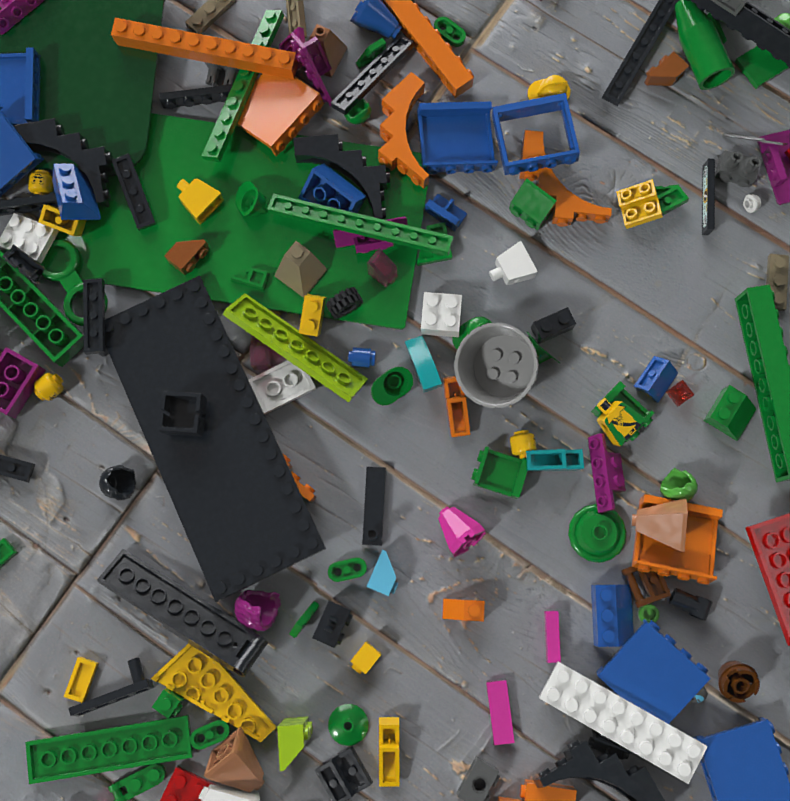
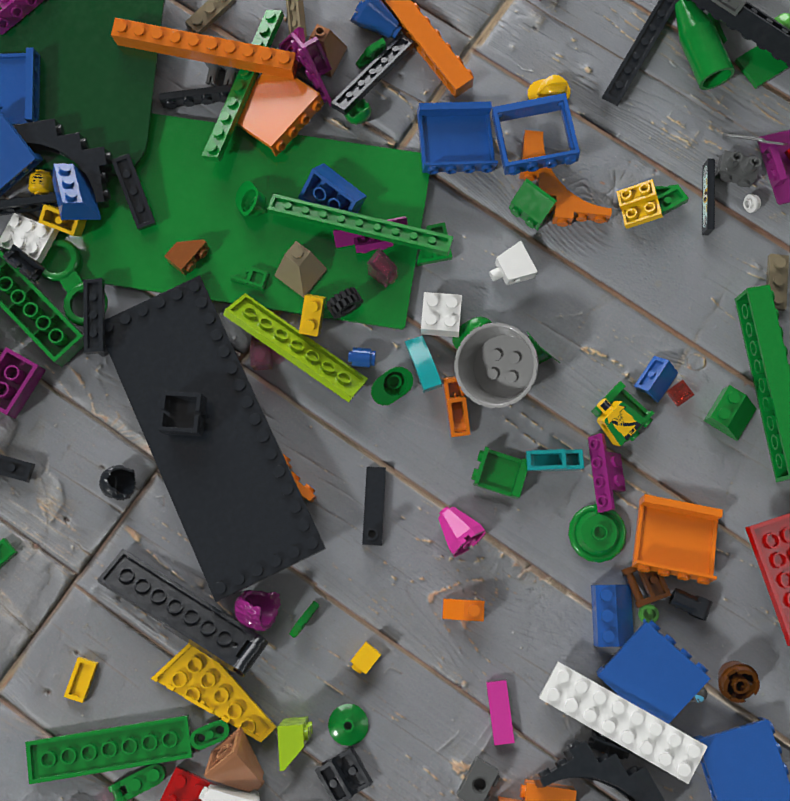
(48, 386): yellow head -> none
(139, 685): black piece -> none
(169, 703): green brick -> none
(199, 198): yellow torso -> none
(281, 386): white plate -> none
(332, 624): black brick -> none
(347, 568): green plate -> none
(351, 163): black arch -> none
(383, 576): medium azure slope -> none
(389, 752): yellow slope -> none
(396, 151): orange arch -> none
(445, 212): blue panel -> none
(451, 31): green plate -> none
(522, 442): yellow head -> none
(552, 636): dark pink piece -> none
(553, 325): black brick -> none
(664, 523): nougat slope -> none
(668, 71): dark orange slope -> none
(679, 485): bright green hair -> none

